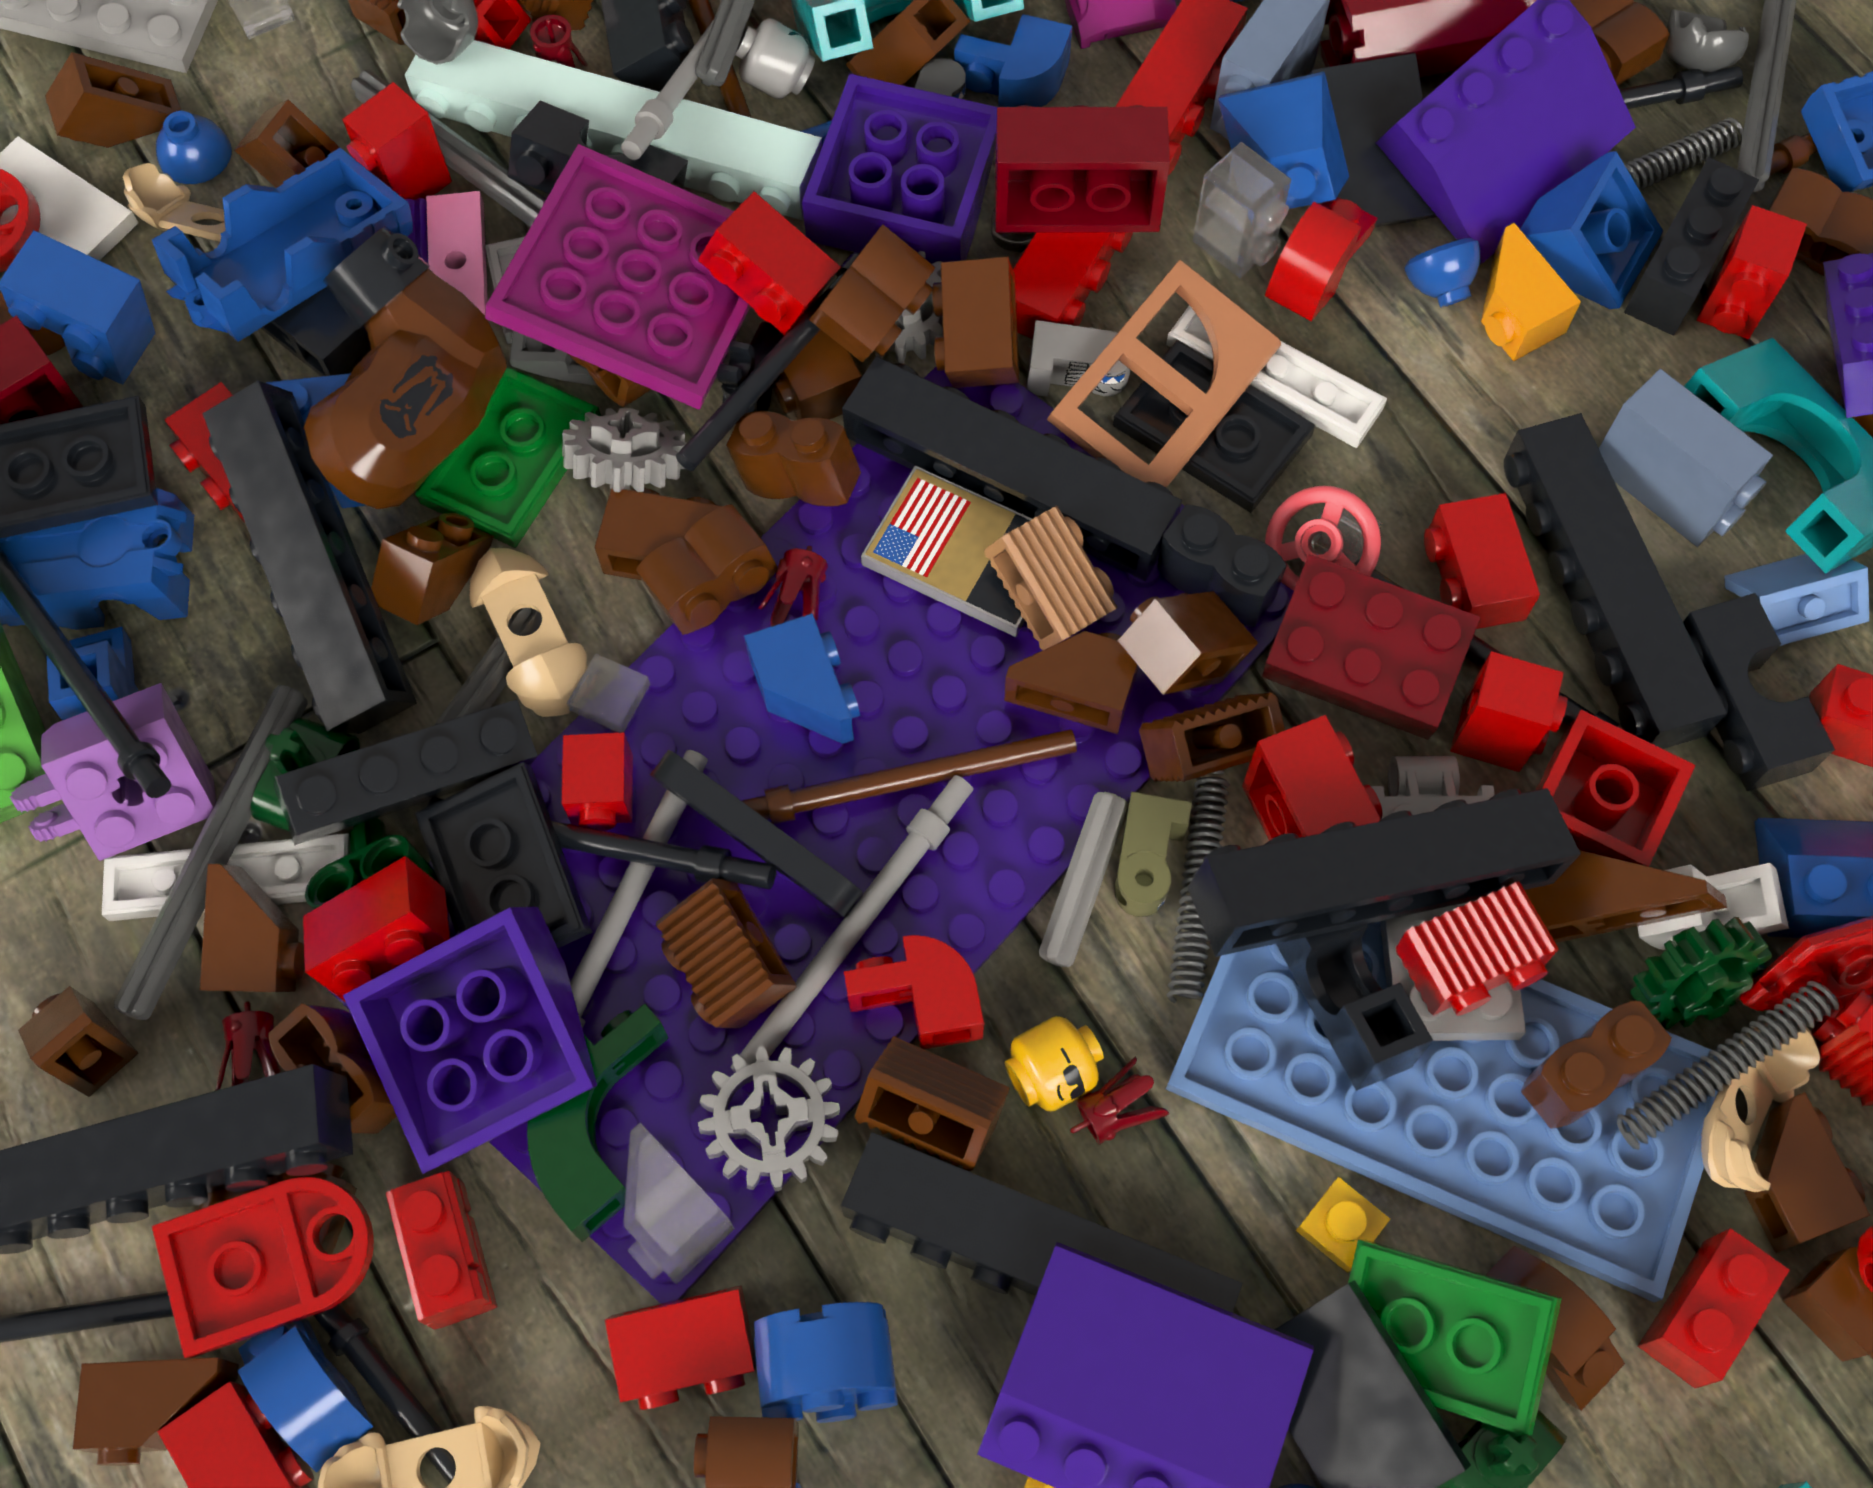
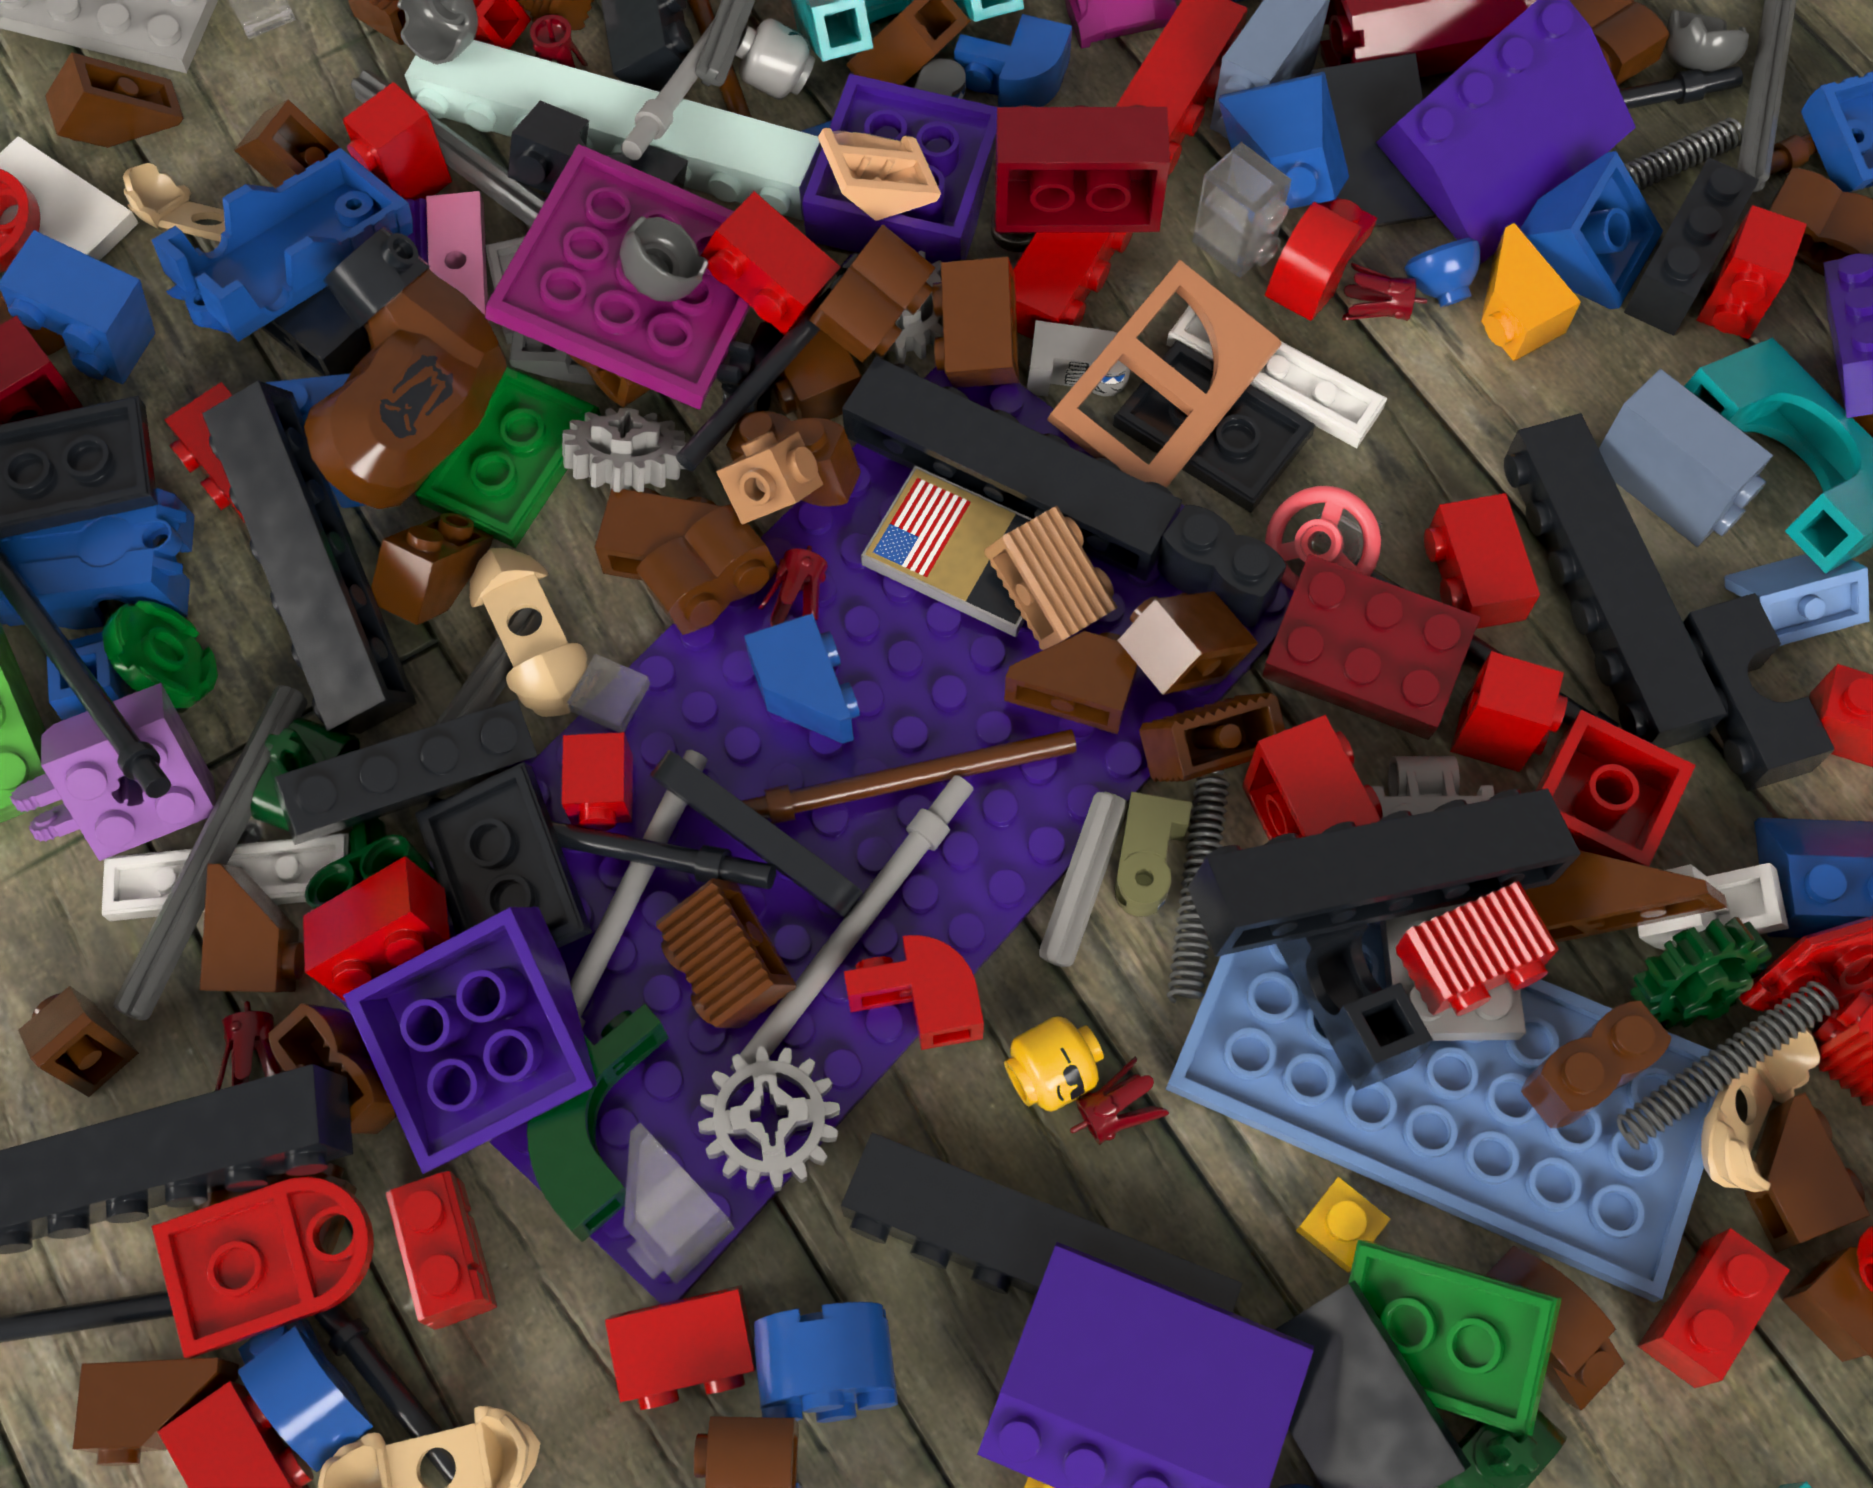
(158, 646): none -> green tile
(192, 148): blue brick -> none
(661, 259): none -> dark grey hair
(769, 475): none -> medium nougat brick
(879, 172): none -> light nougat slope
(931, 1103): reddish brown brick -> none
(1386, 295): none -> dark red piece

